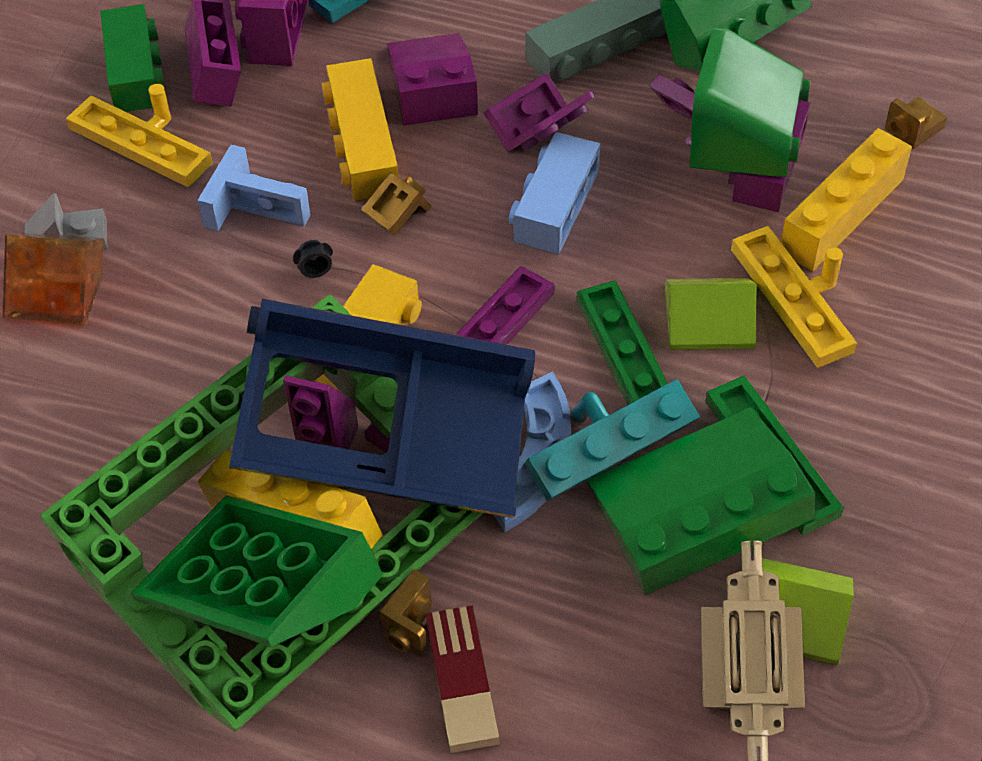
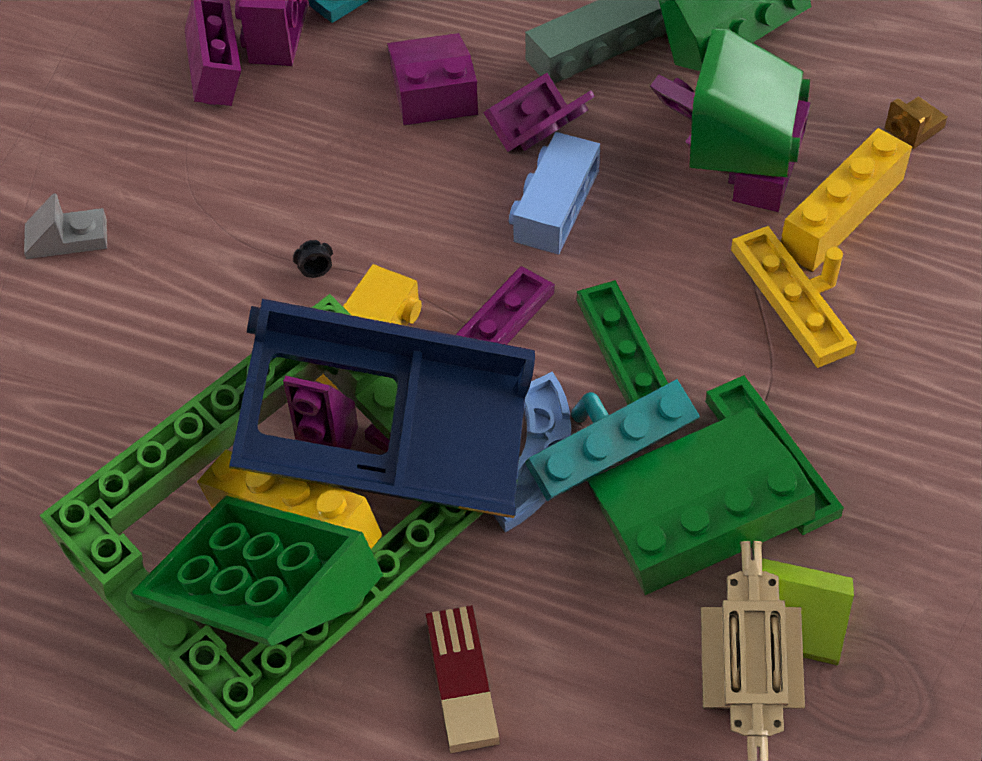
(51, 277): clear orange slope -> none
(131, 56): green brick -> none
(140, 139): yellow plate -> none
(238, 189): light blue bracket -> none
(361, 126): yellow brick -> none
(395, 202): pearl gold bracket -> none
(405, 612): pearl gold bracket -> none
(711, 313): lime slope -> none

